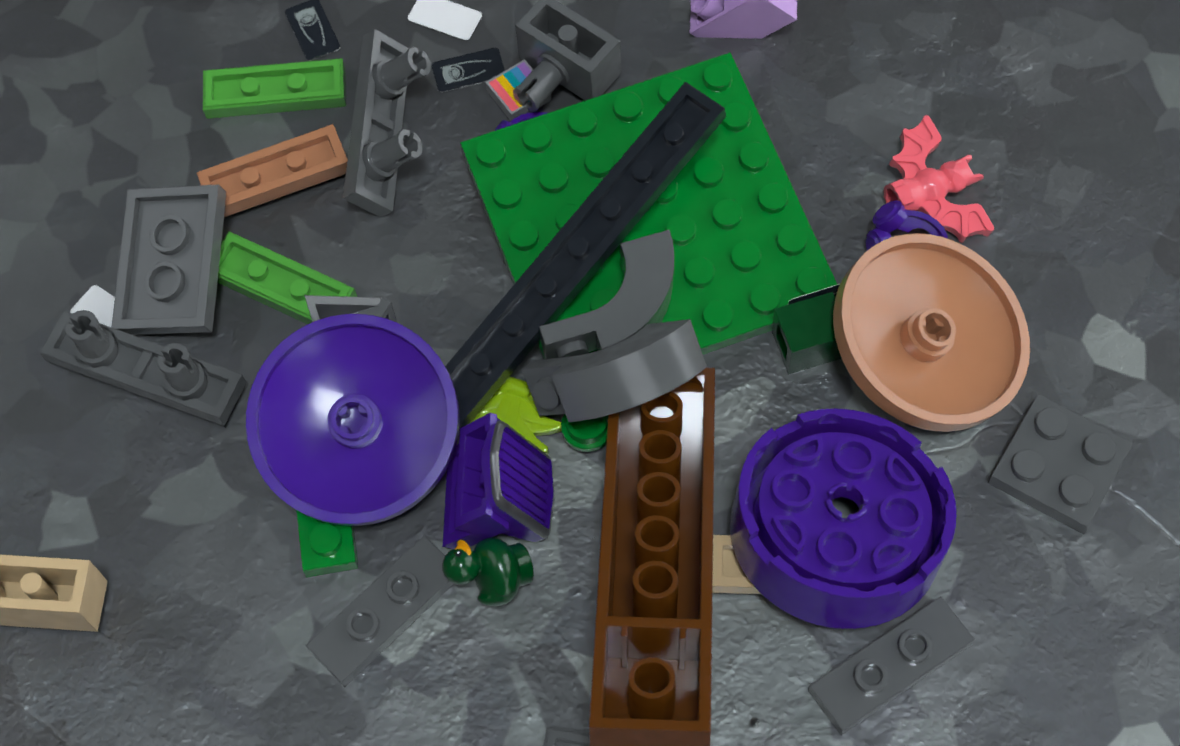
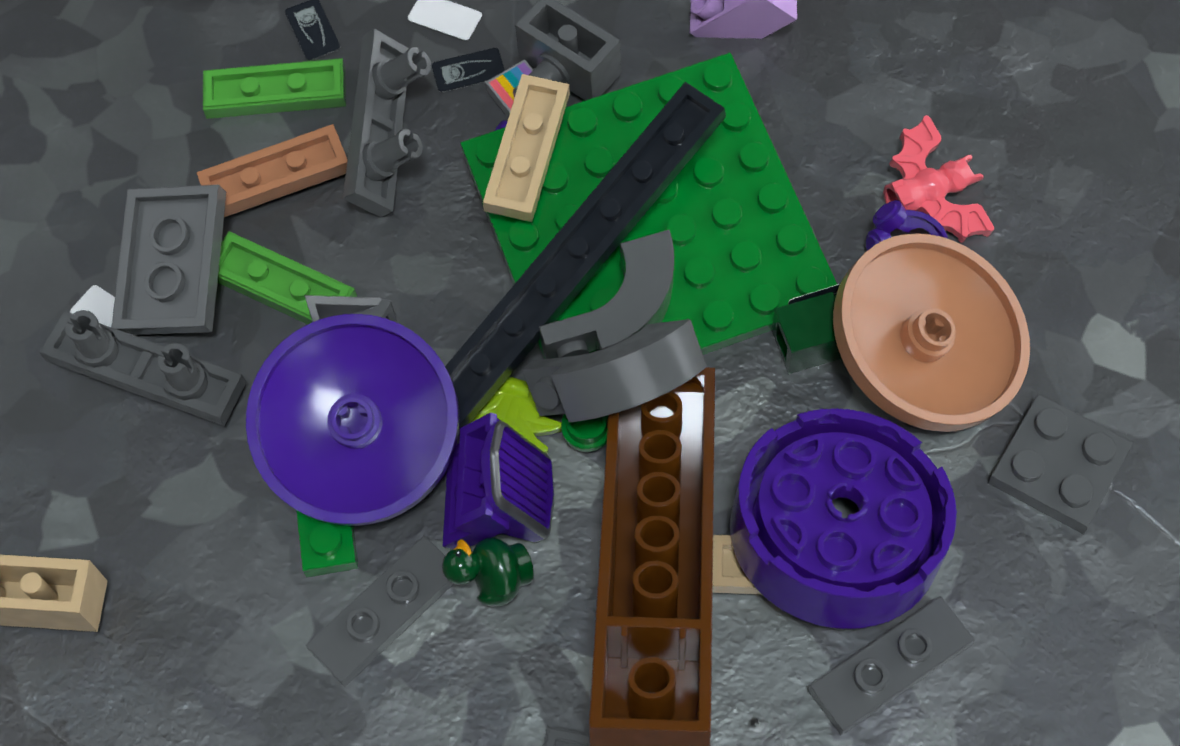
(526, 148): none -> tan plate

